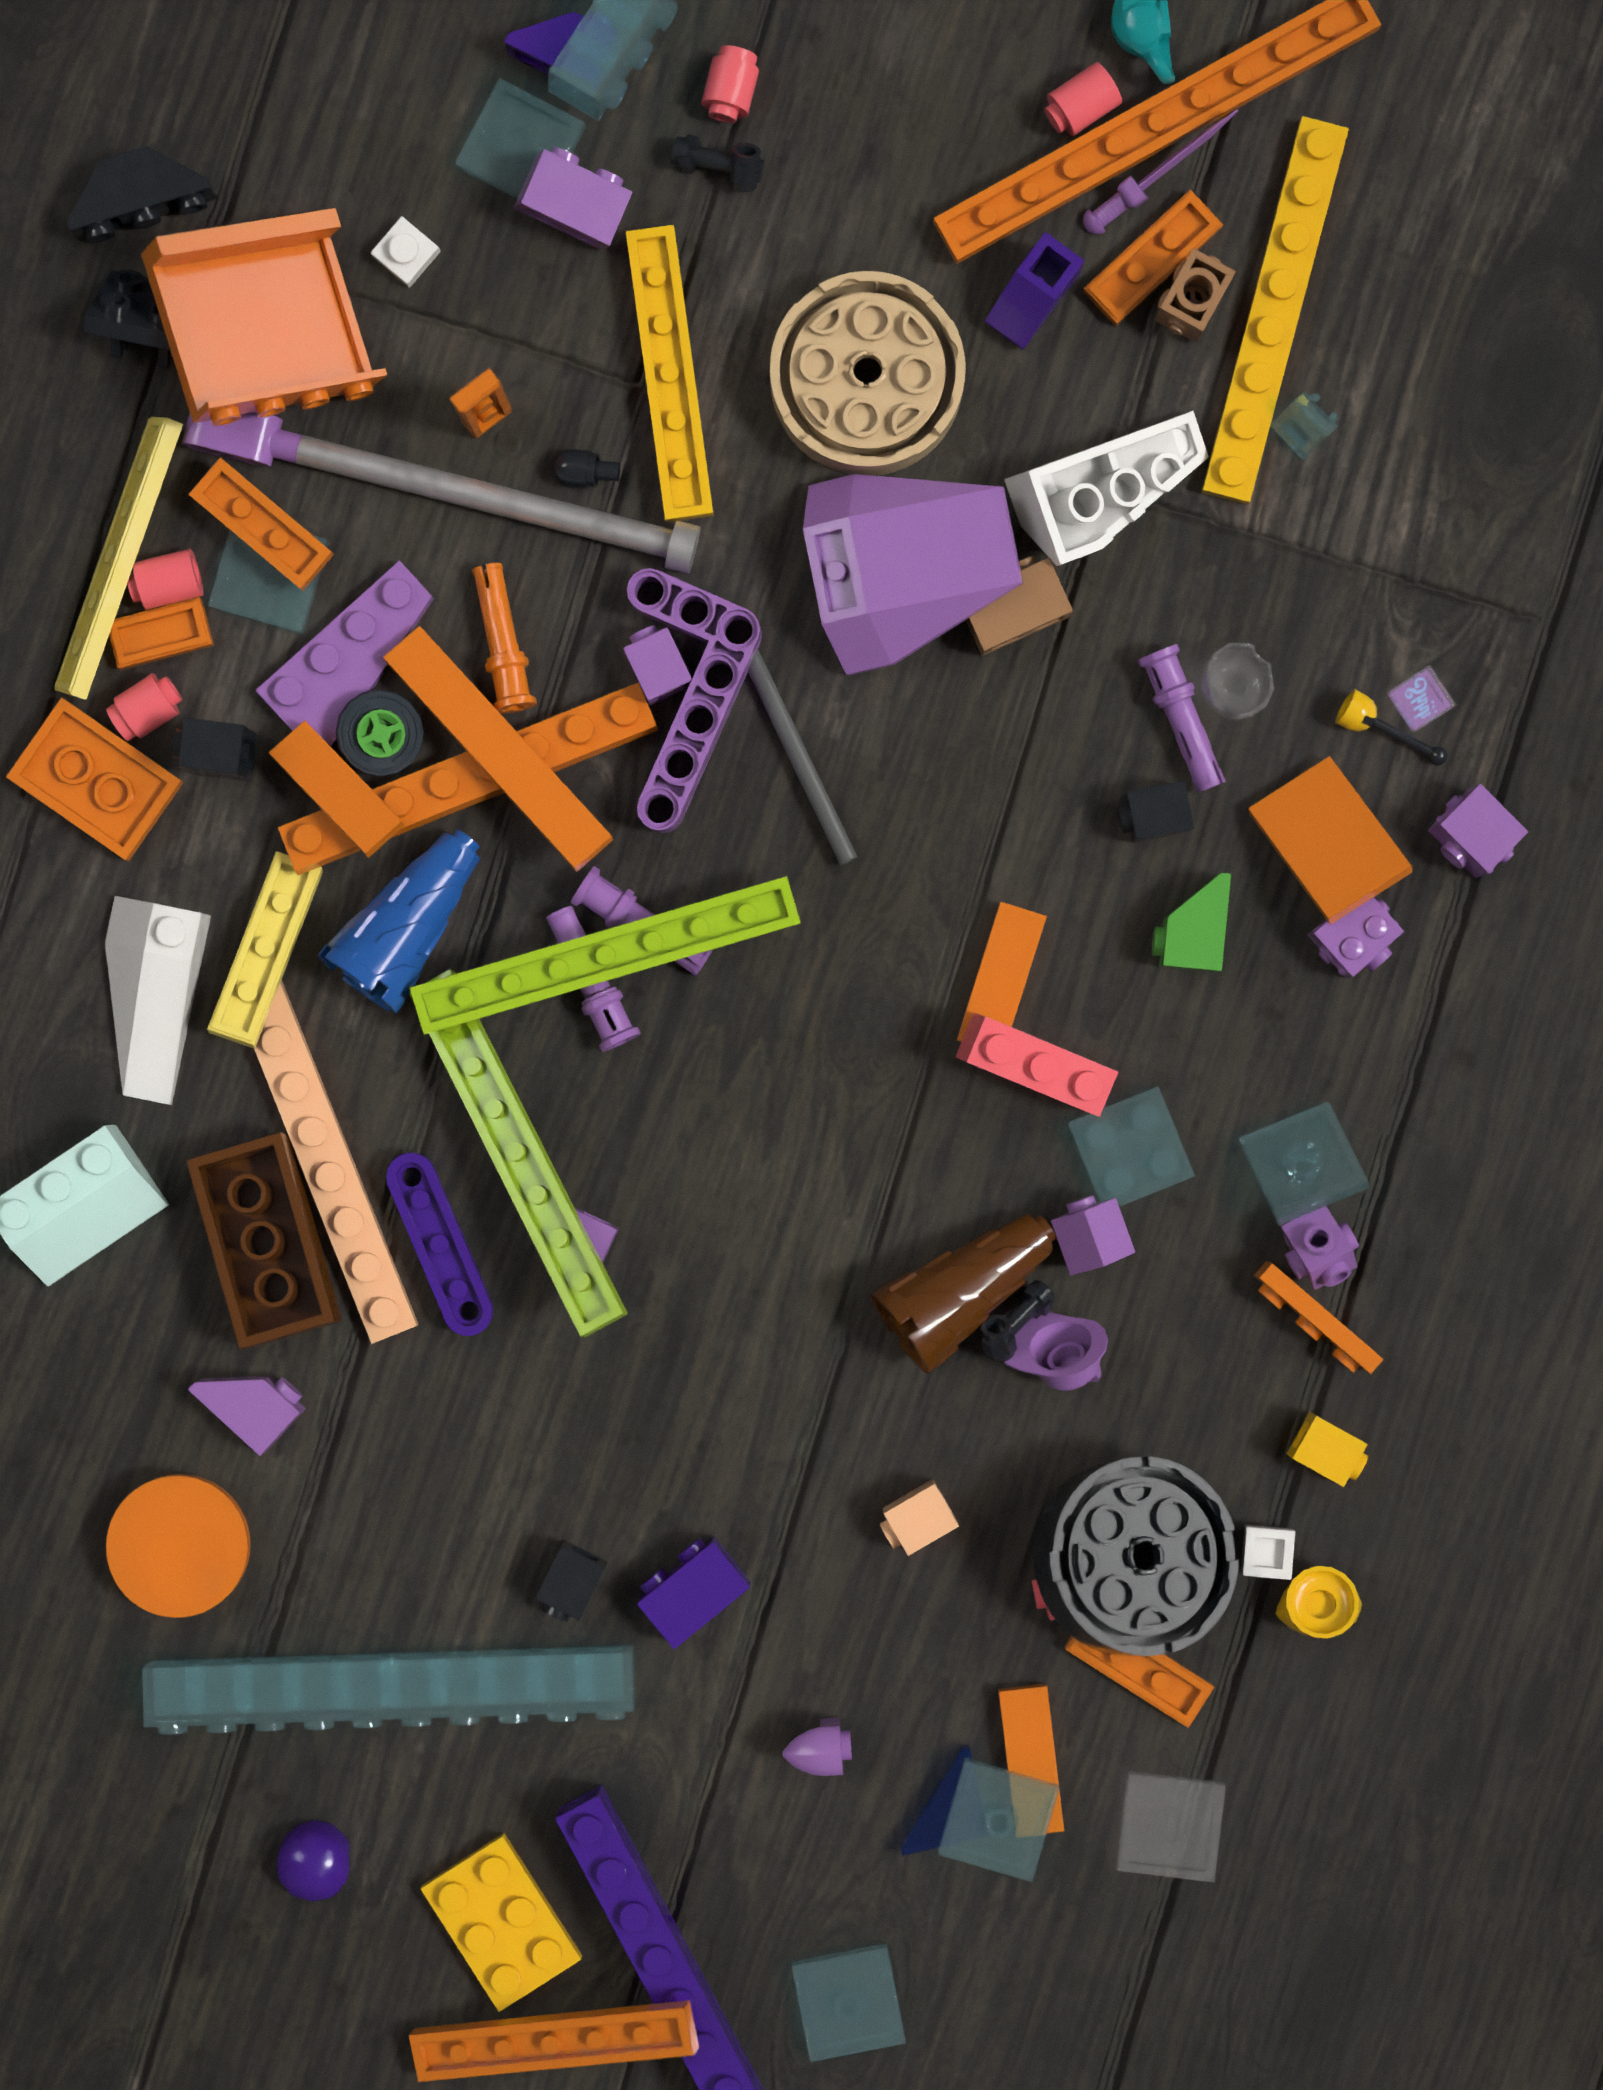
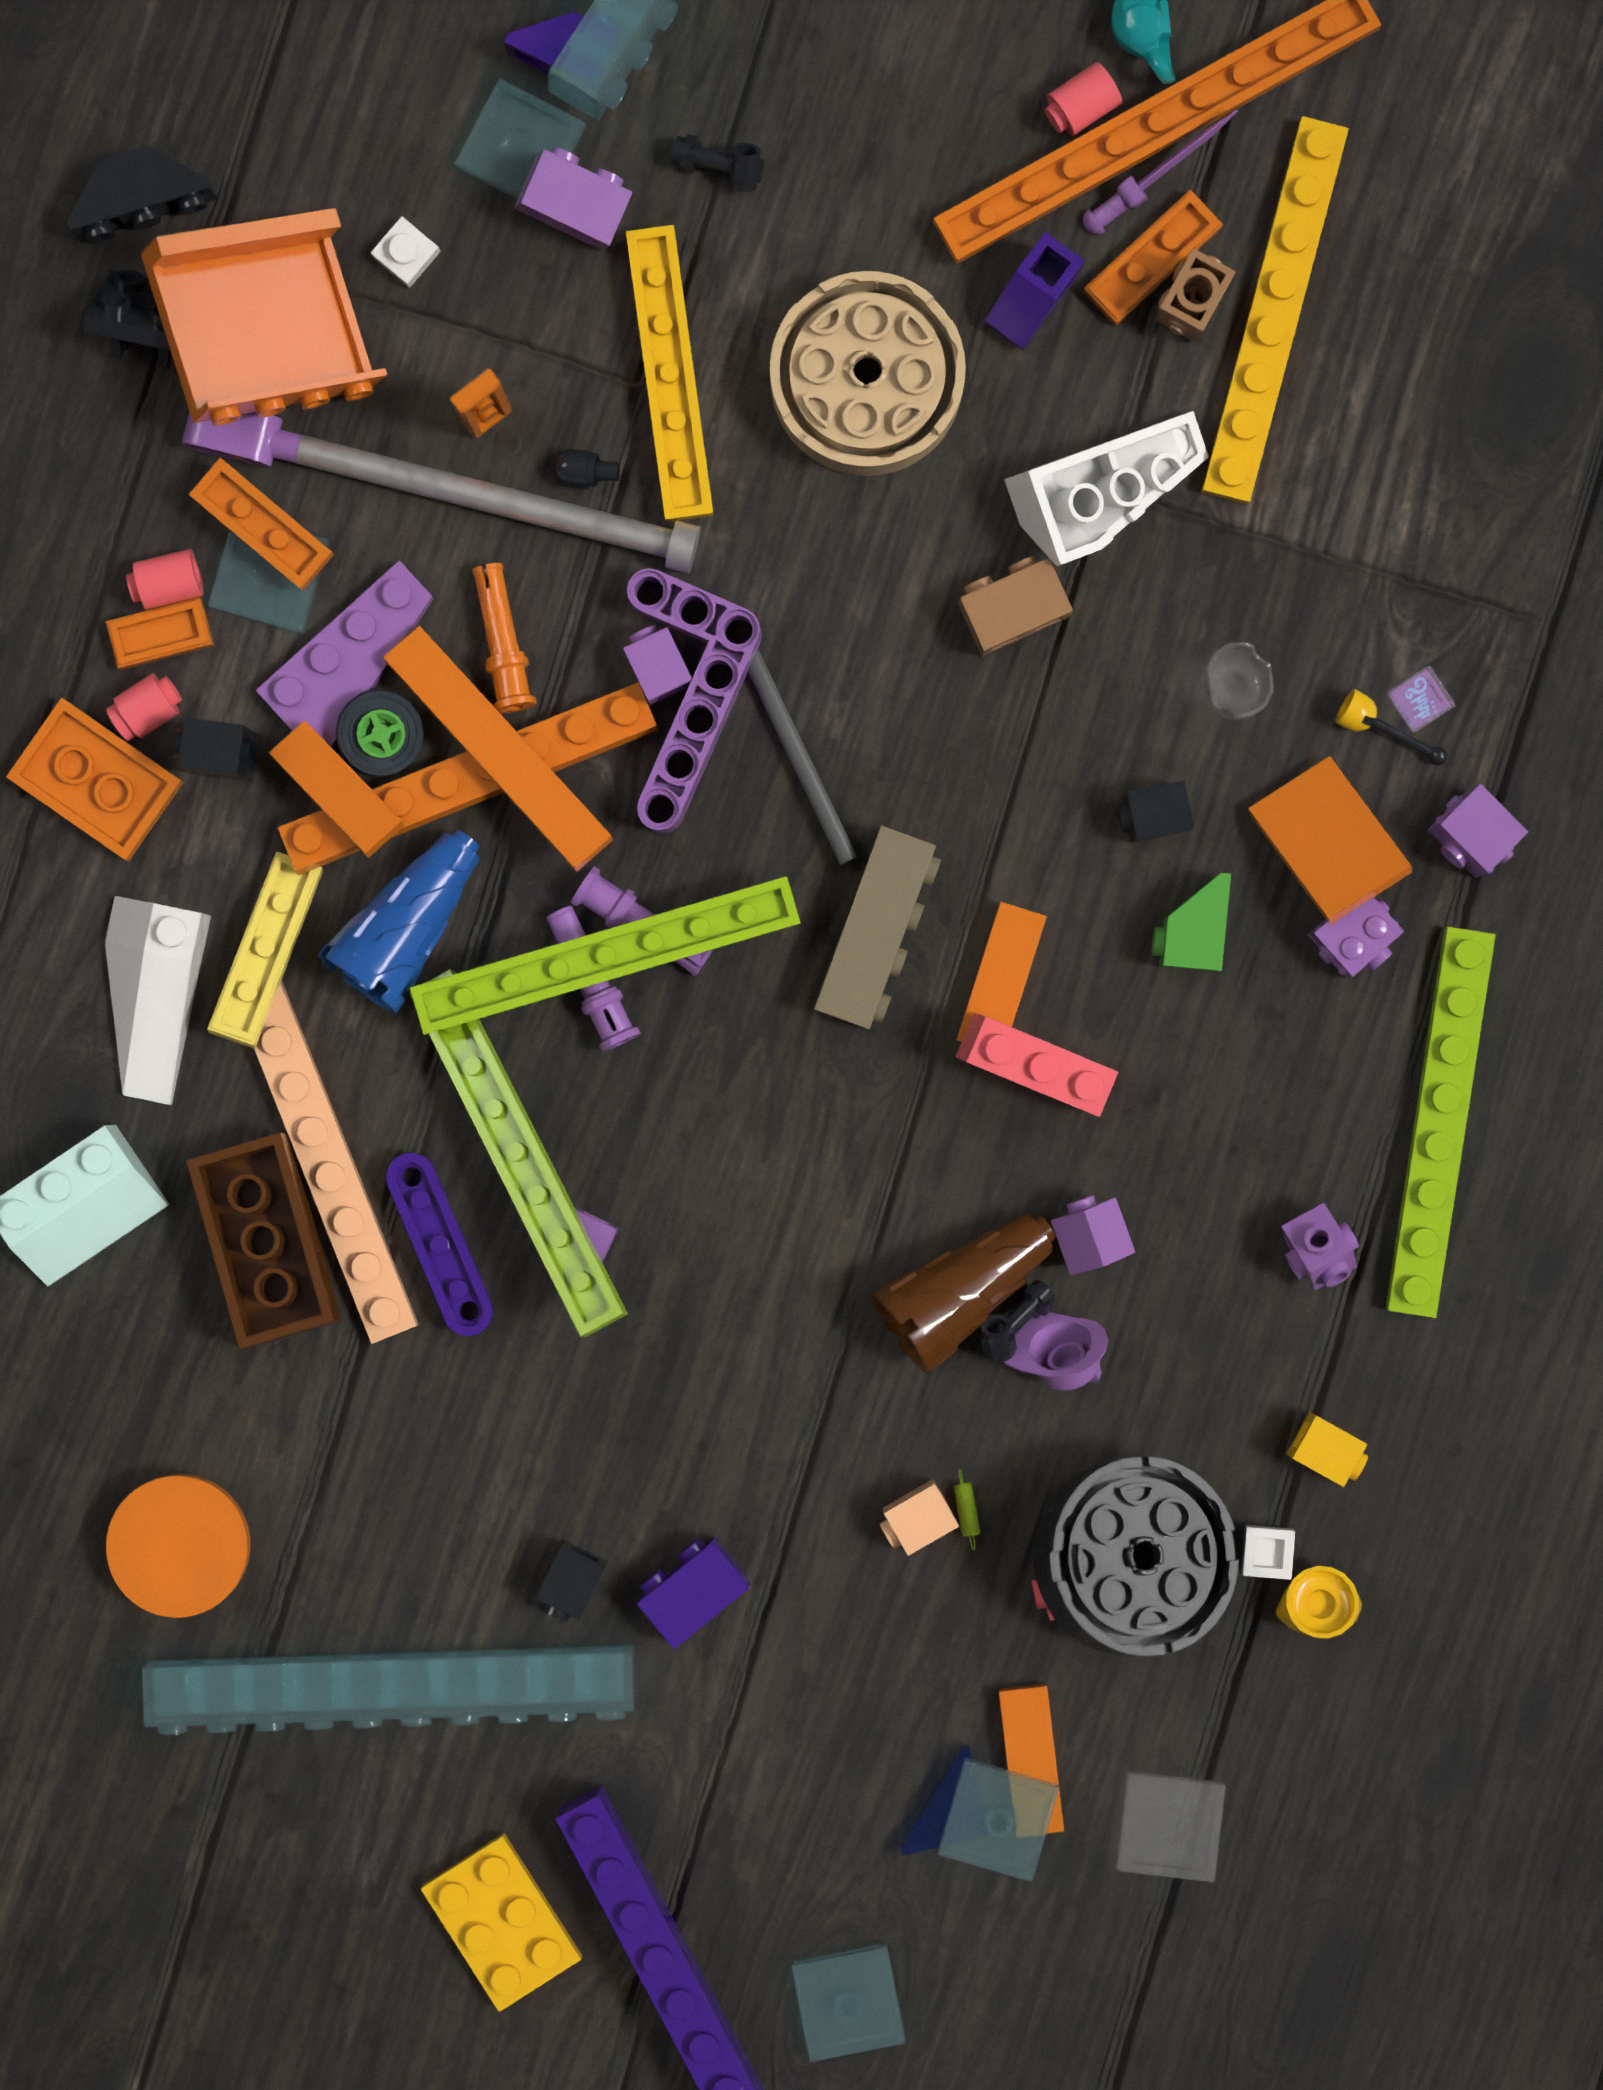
(118, 557): light yellow tile -> none
(252, 1406): medium lavender slope -> none
(313, 1861): dark purple hair -> none
(554, 2041): orange plate -> none
(730, 84): coral brick -> none
(820, 1749): medium lavender plate -> none
(876, 927): none -> dark tan brick
(904, 561): medium lavender wedge -> none
(966, 1509): none -> lime piece
(1131, 1148): clear light blue plate -> none
(1152, 1678): orange tile -> none
(1174, 696): medium lavender pin -> none
(1303, 1163): clear light blue plate -> none
(1304, 424): clear light blue tile -> none
(1316, 1319): orange plate -> none
(1440, 1122): none -> lime plate

